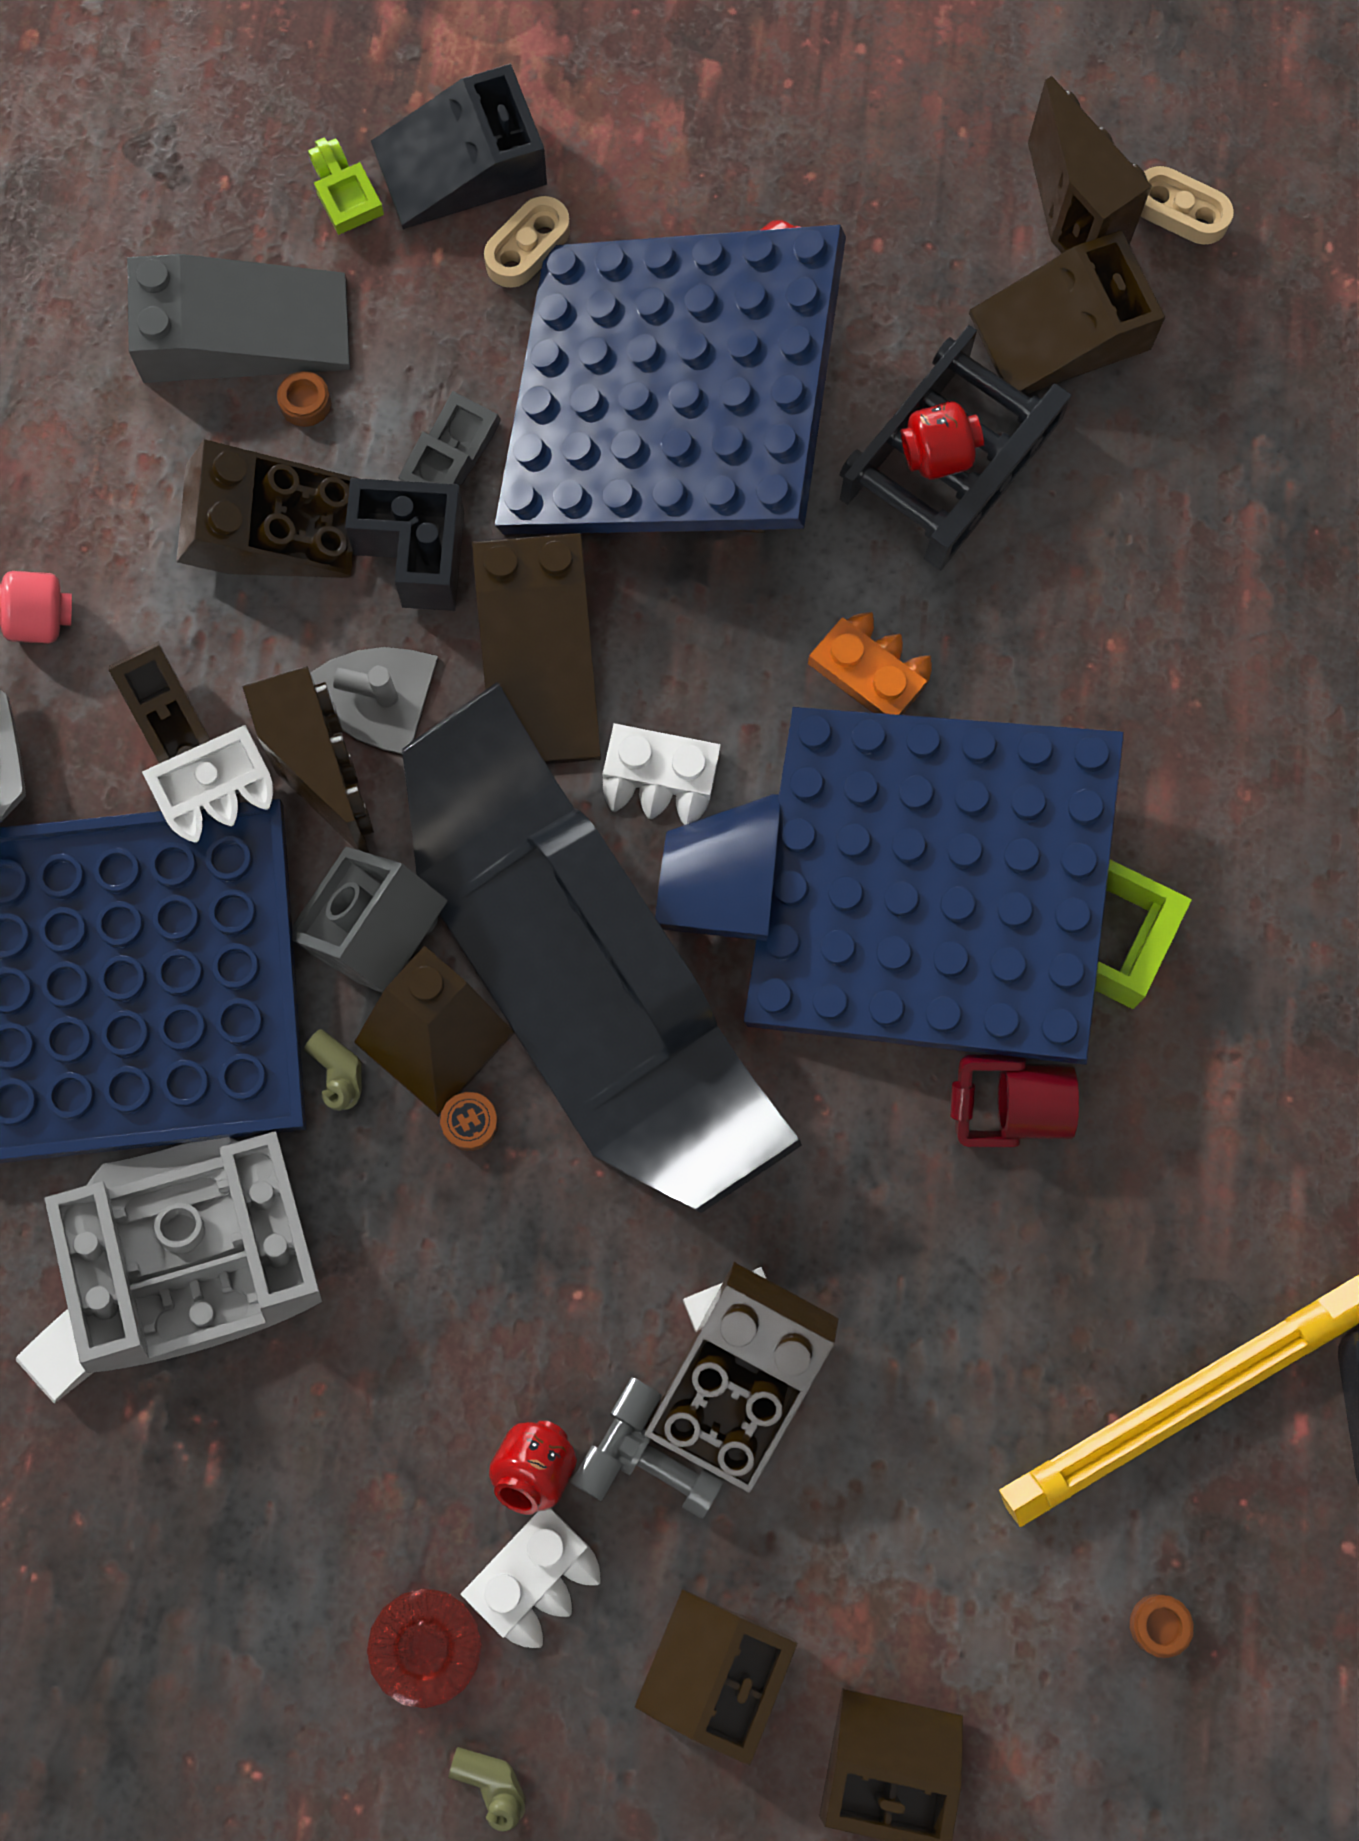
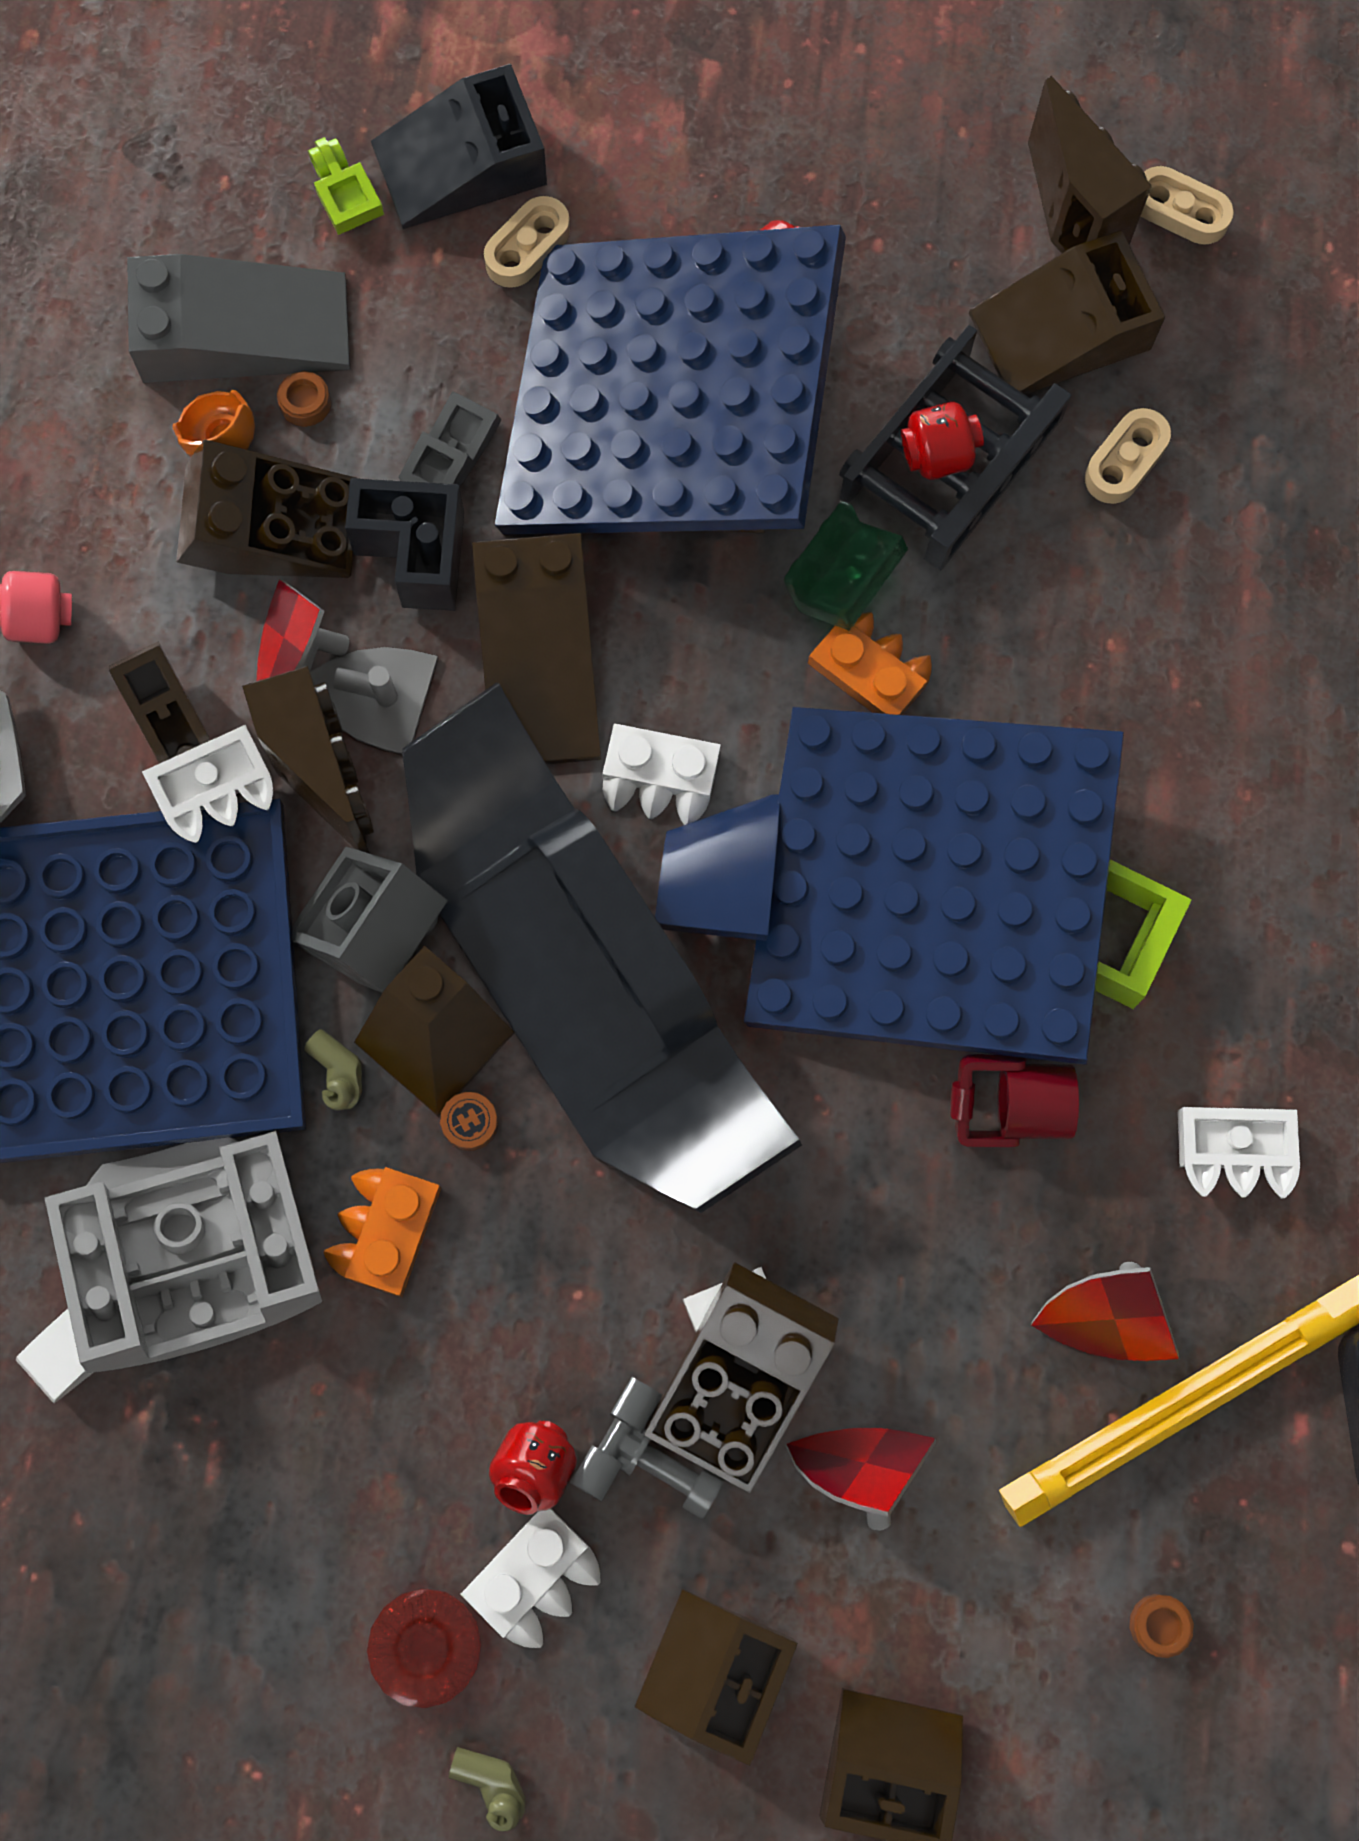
(217, 418): none -> orange hair
(293, 634): none -> shield
(386, 1231): none -> orange plate
(843, 568): none -> clear green bracket
(862, 1467): none -> shield
(1111, 1316): none -> shield
(1126, 459): none -> tan plate
(1242, 1145): none -> white plate

